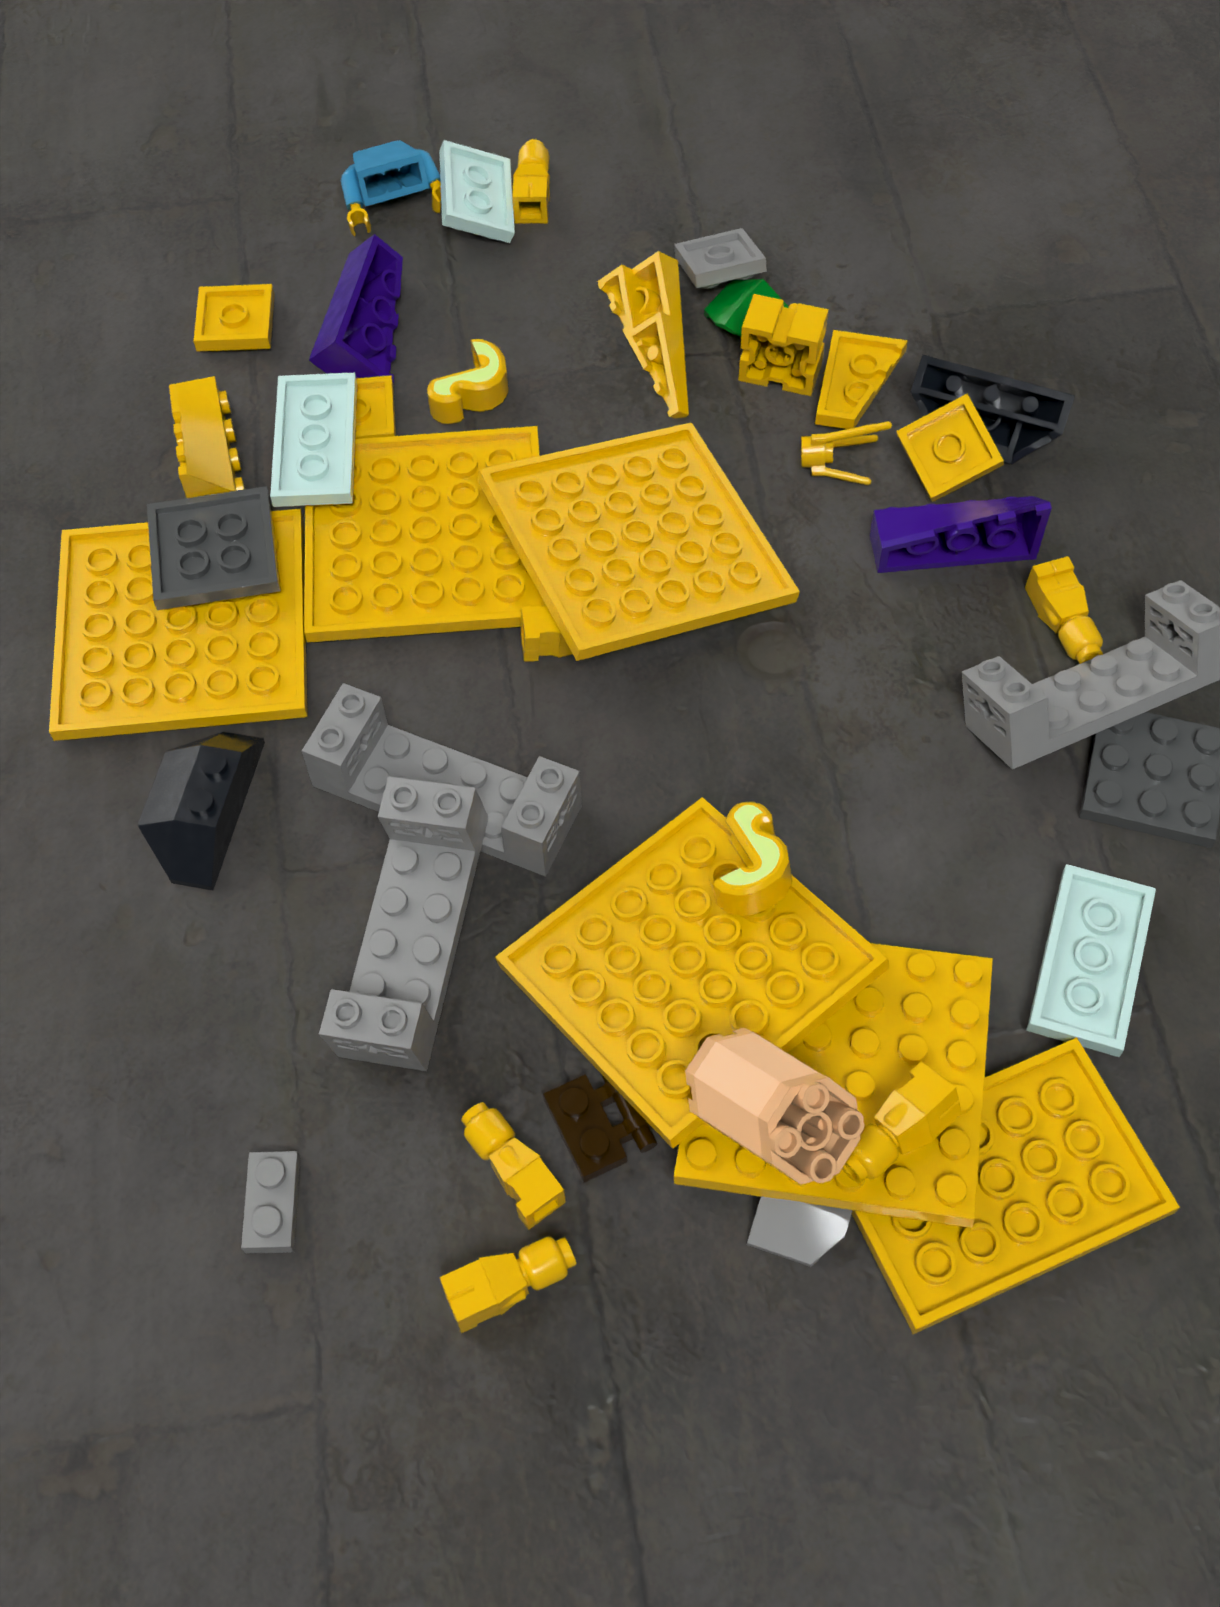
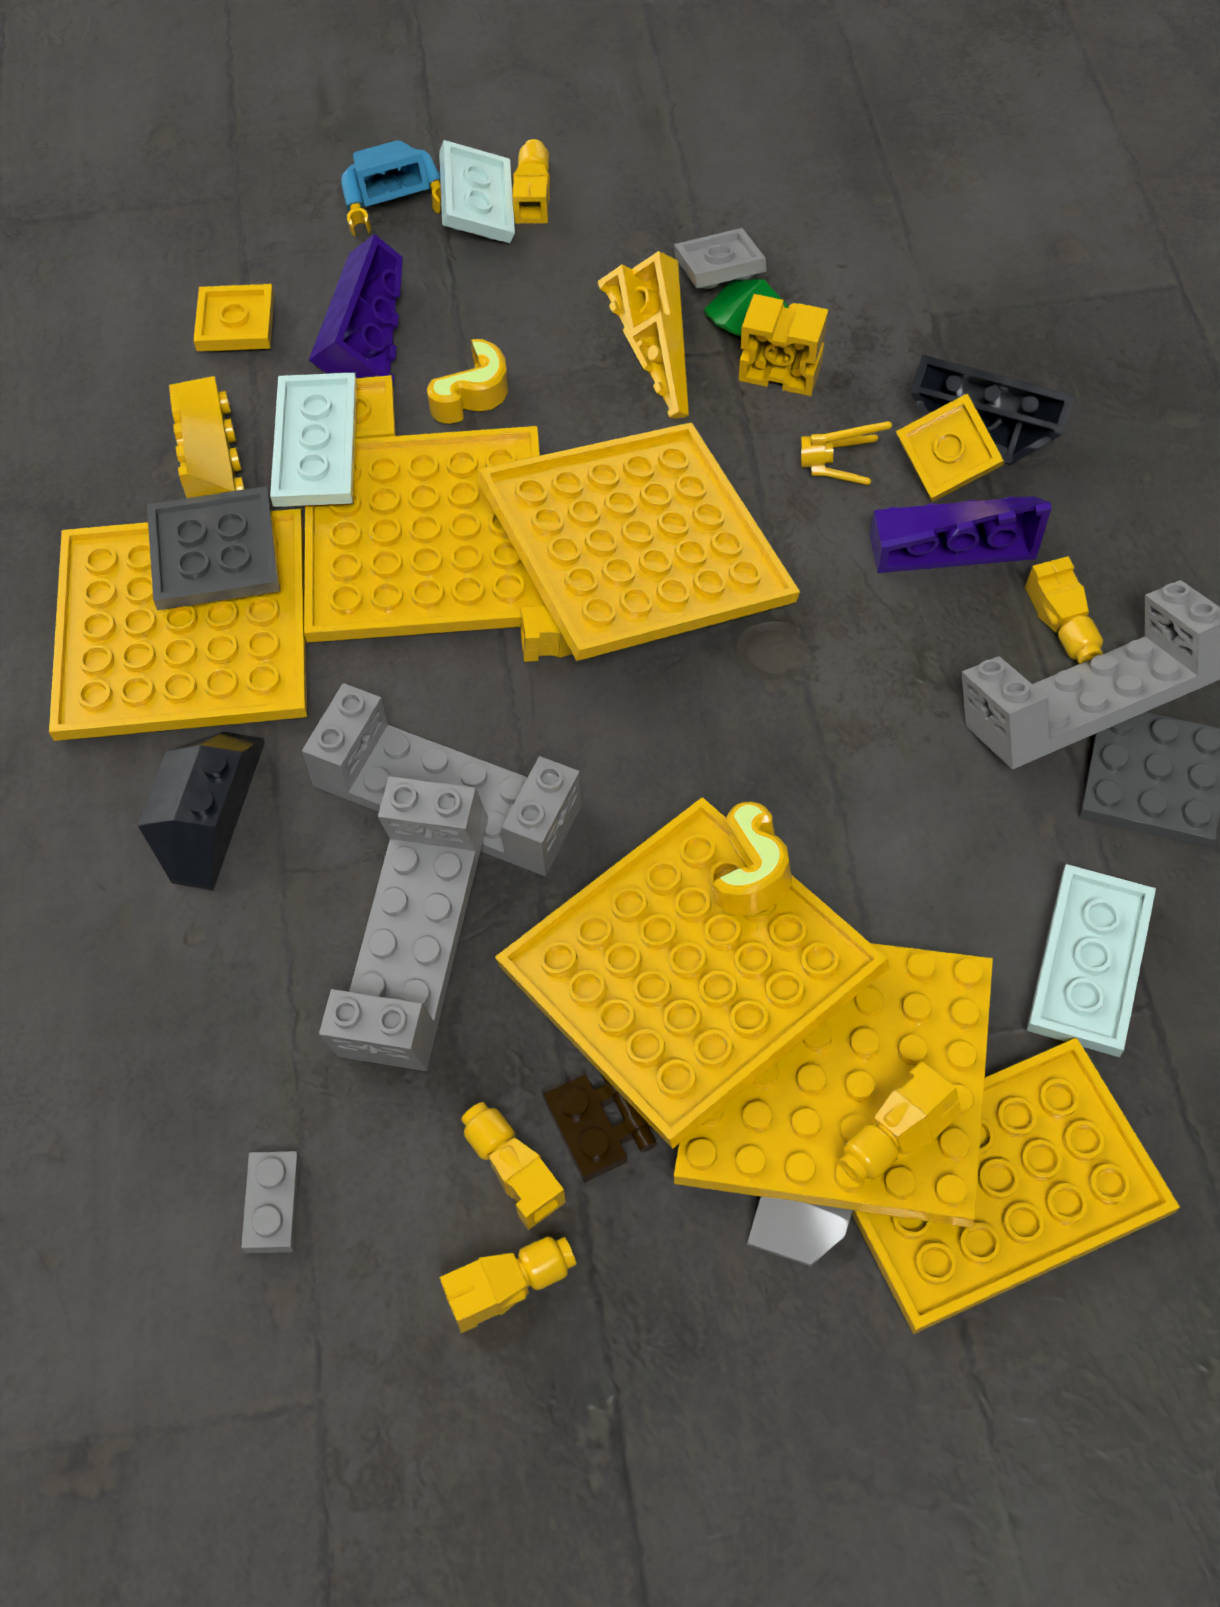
(774, 1106): light nougat brick -> none
(854, 375): yellow wing -> none

